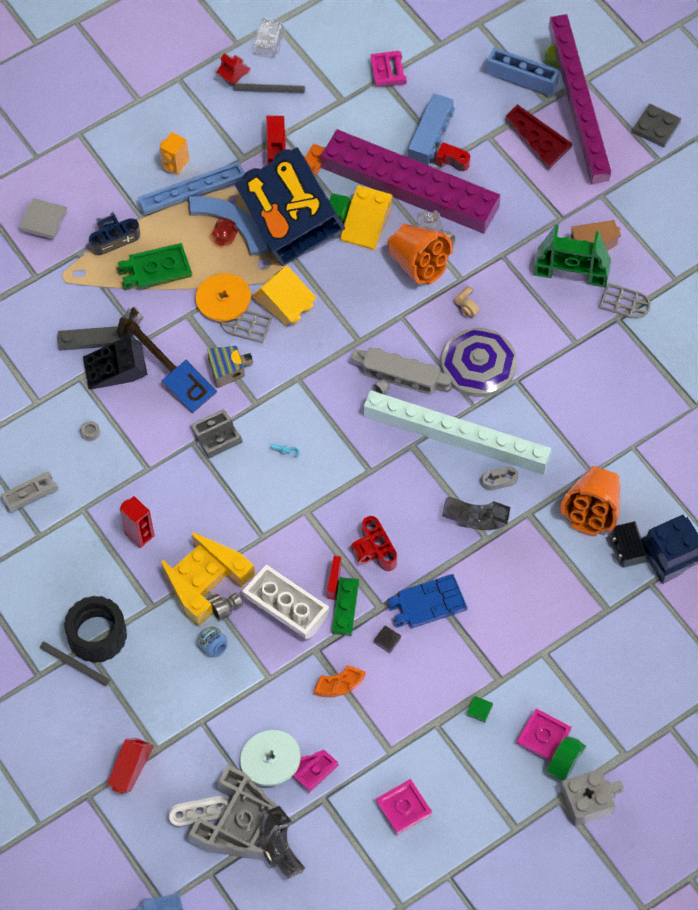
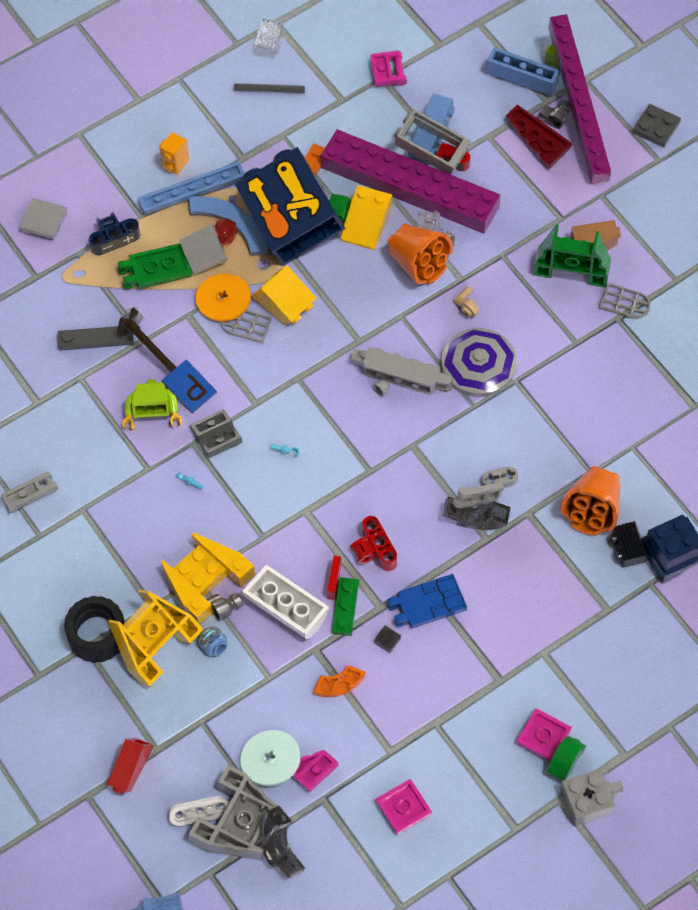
(74, 663): dark grey bar -> none
(90, 431): light grey tile -> none
(115, 363): black slope -> none
(137, 521): red brick -> none
(148, 631): none -> yellow wedge
(150, 401): none -> lime torso
(190, 480): none -> medium azure hand
(203, 249): none -> light grey slope
(227, 364): torso -> none
(232, 68): red brick -> none
(274, 136): red slope -> none
(438, 130): none -> light grey window
(457, 432): light aqua brick -> none
(477, 495): none -> light grey plate
(479, 709): green tile -> none
(556, 116): none -> flat silver piece

